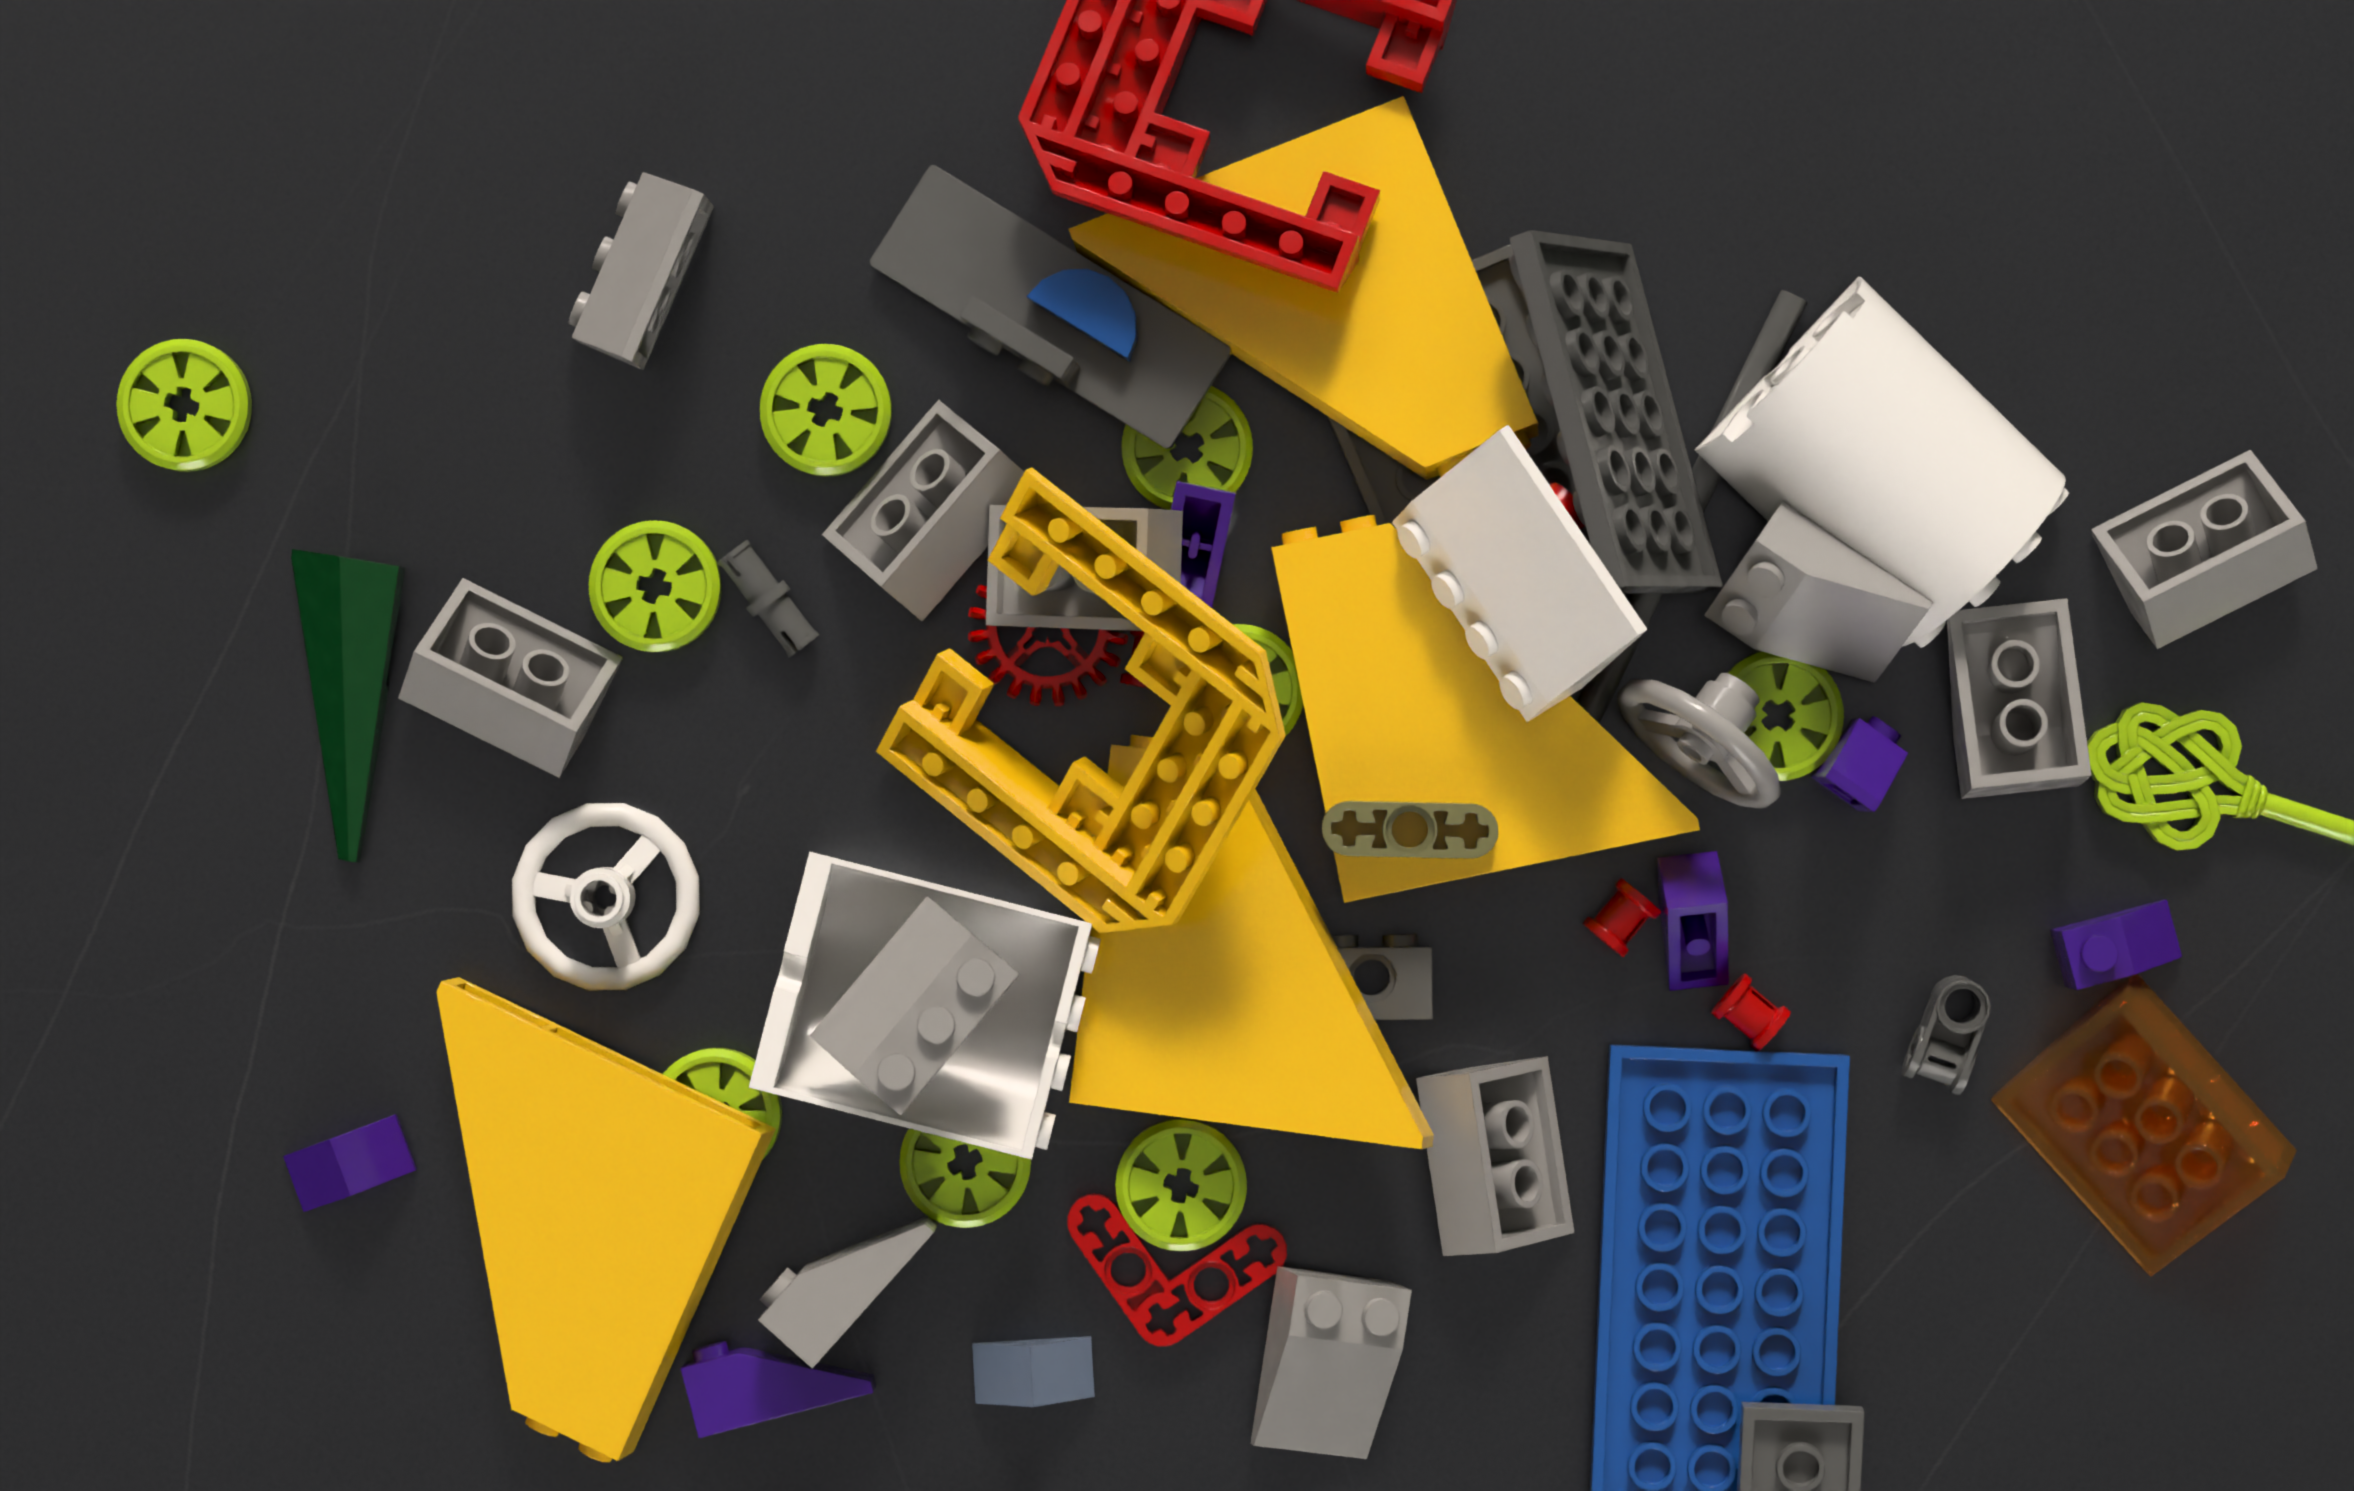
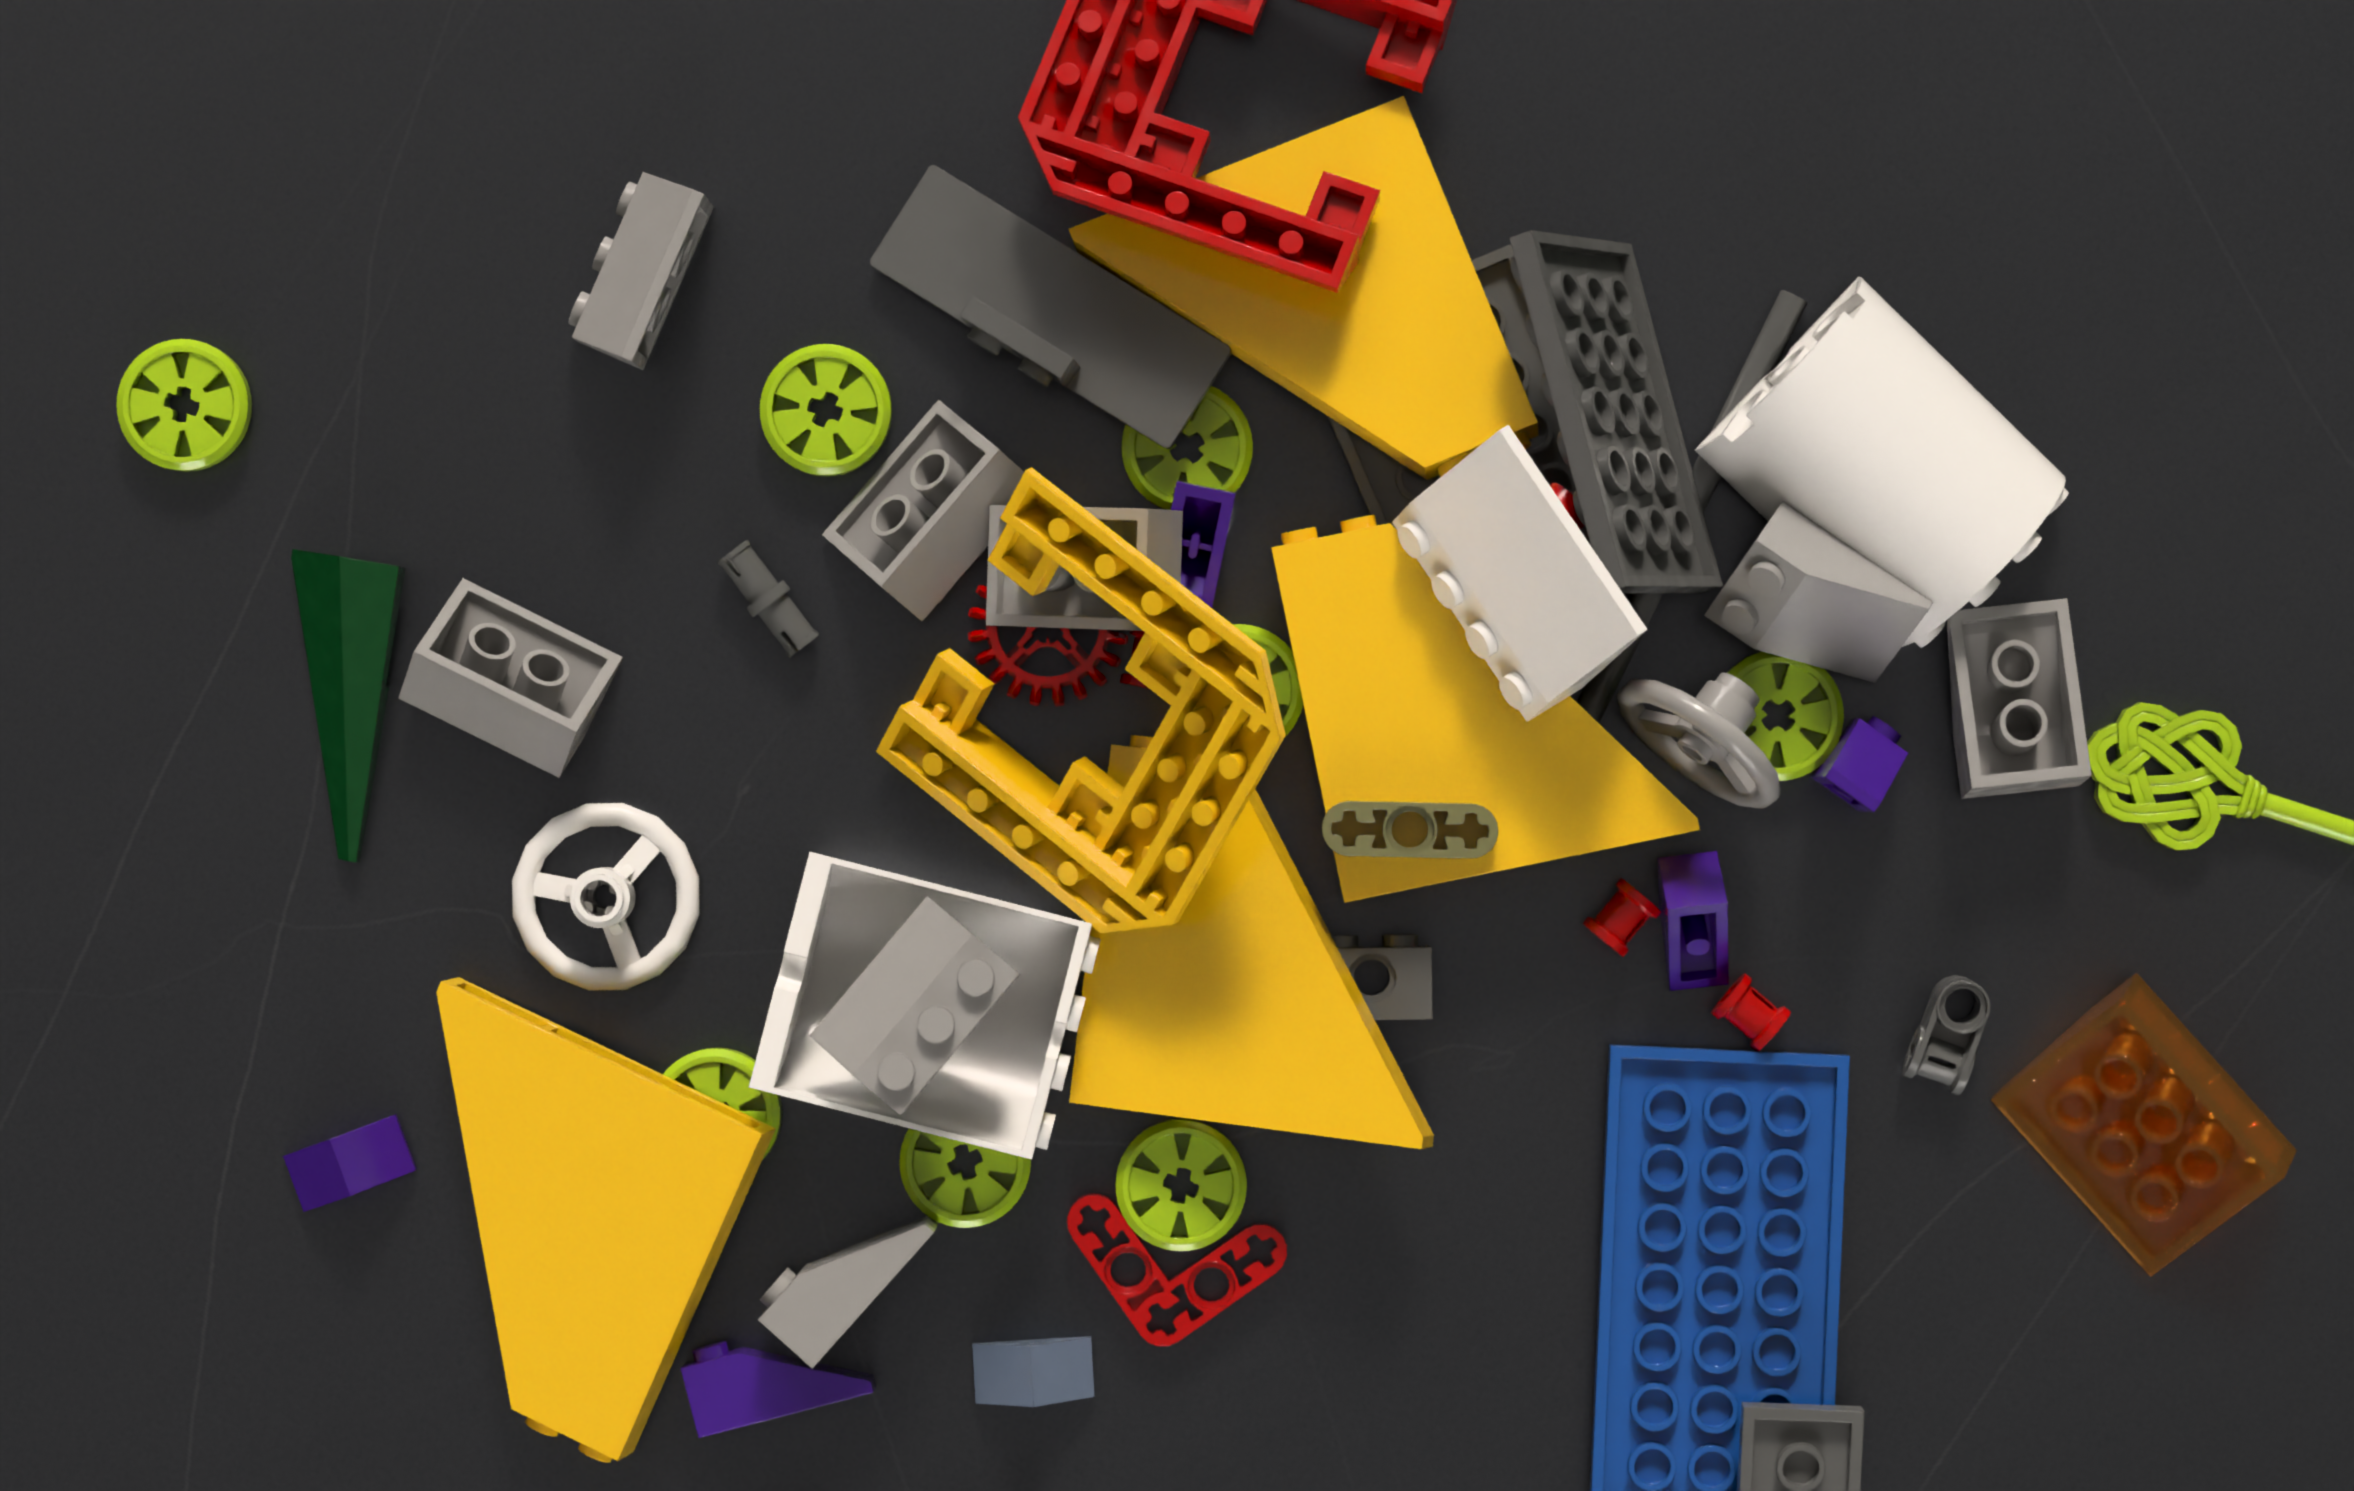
(637, 554): lime wheel -> none
(1092, 306): blue tile -> none
(1328, 1361): light grey slope -> none
(1495, 1157): light grey slope -> none
(2116, 945): dark purple slope -> none
(2205, 548): light grey slope -> none

